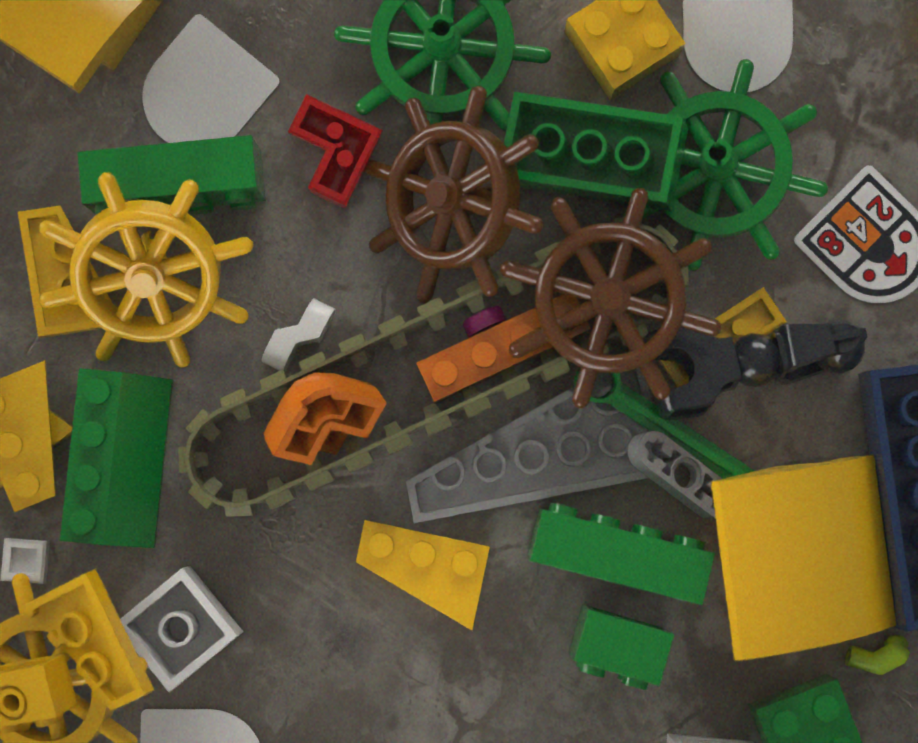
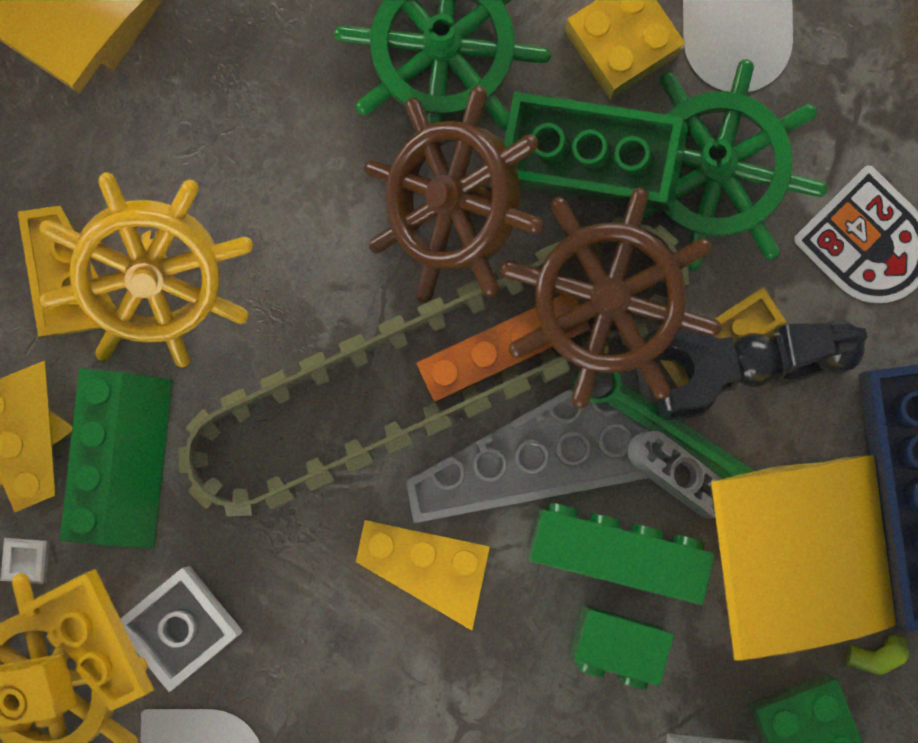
(204, 85): white sticker -> none
(224, 169): green brick -> none
(287, 340): white piece -> none
(320, 414): orange brick -> none
(346, 144): red brick -> none
(483, 320): dark pink tile -> none

